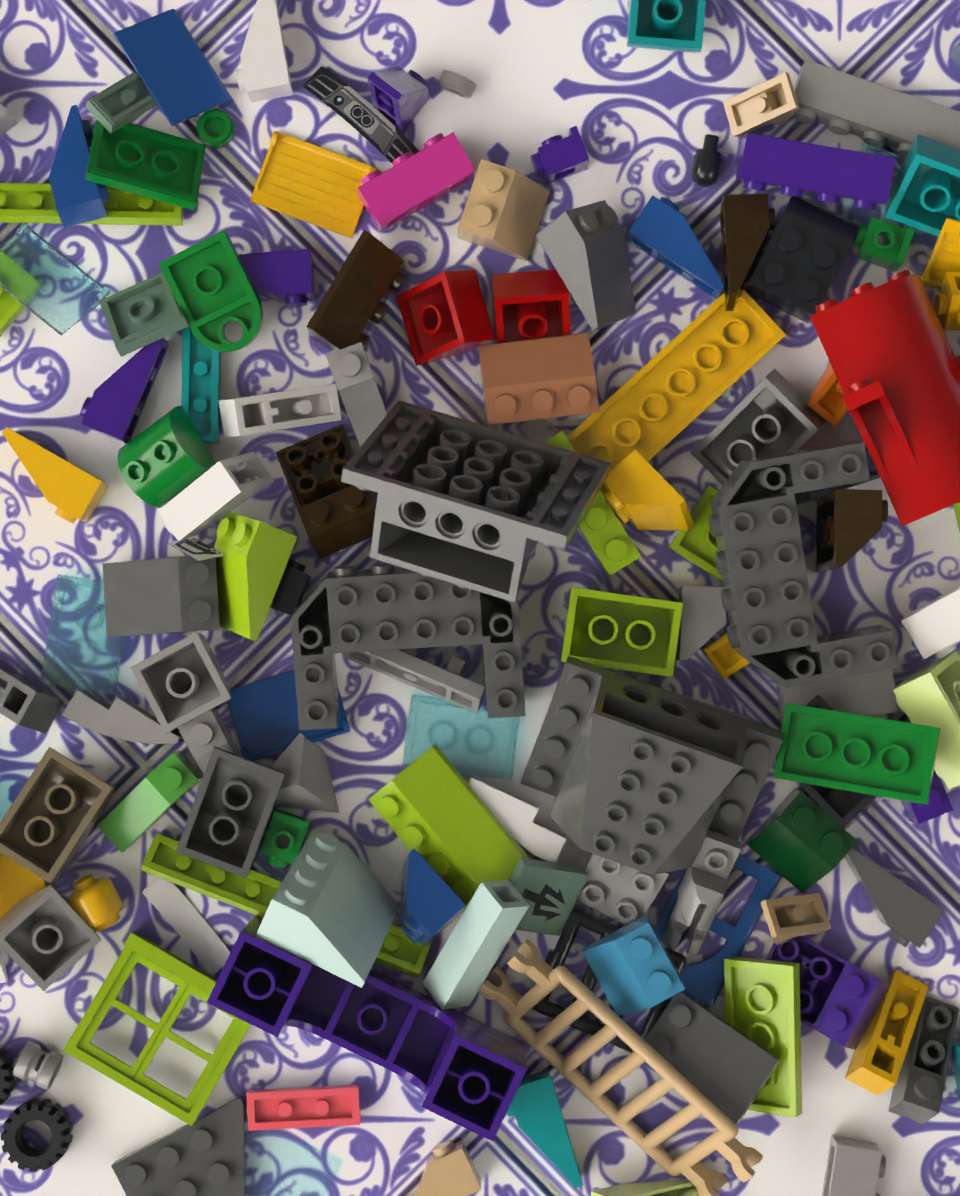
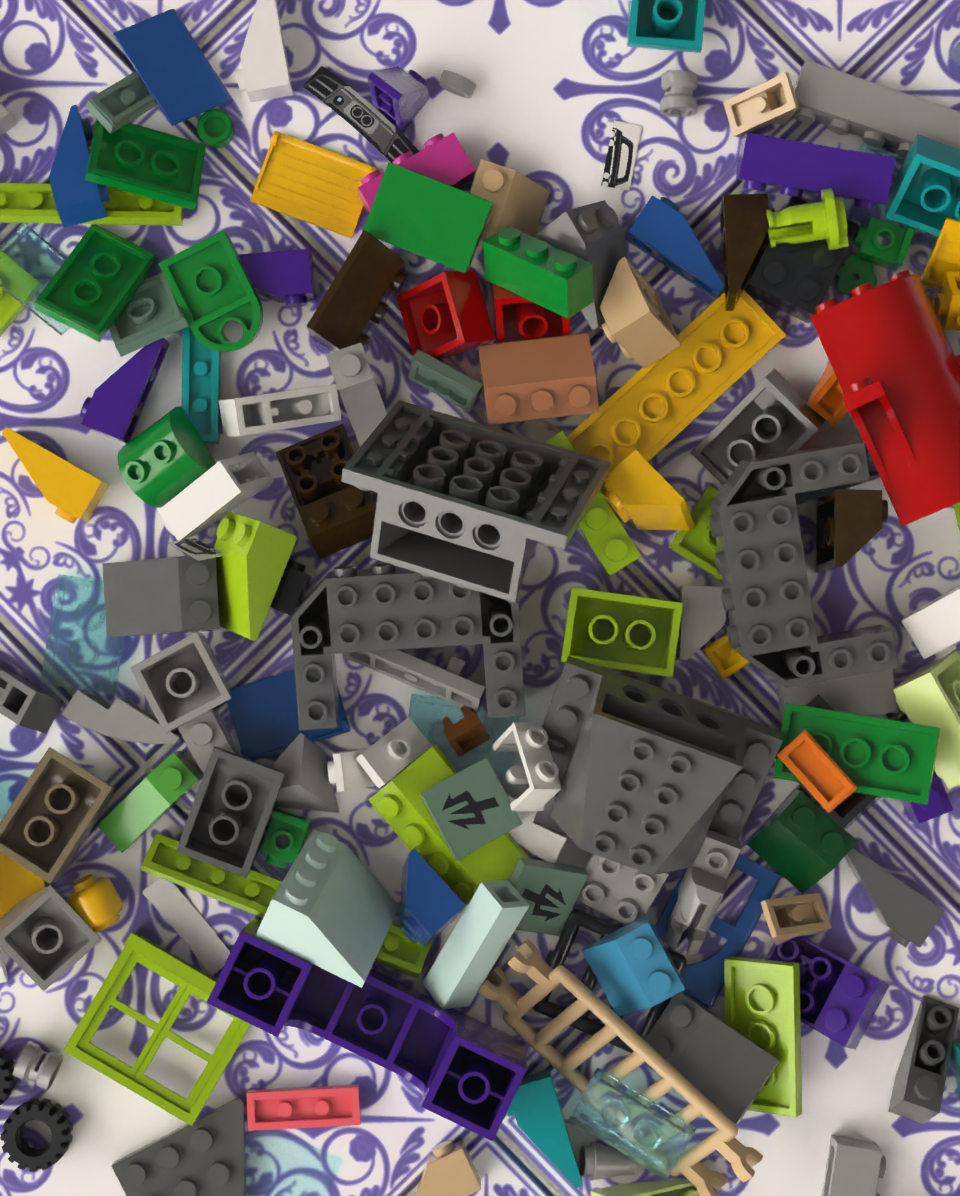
(95, 282): none -> green tile
(347, 772): none -> white slope
(393, 752): none -> white plate
(428, 217): none -> green tile
(444, 380): none -> sand green plate
(466, 733): none -> reddish brown tile
(470, 808): none -> sand green tile
(537, 767): none -> white window
(538, 271): none -> green brick
(560, 157): dark purple brick -> none
(604, 1162): none -> light grey cone
(621, 155): none -> sticker
(632, 1123): none -> clear light blue tile
(636, 317): none -> tan slope
(678, 95): none -> light grey wheel
(707, 162): black cylinder -> none
(817, 771): none -> orange tile
(825, 218): none -> lime piece
(854, 266): none -> green plant
(888, 1036): yellow slope -> none

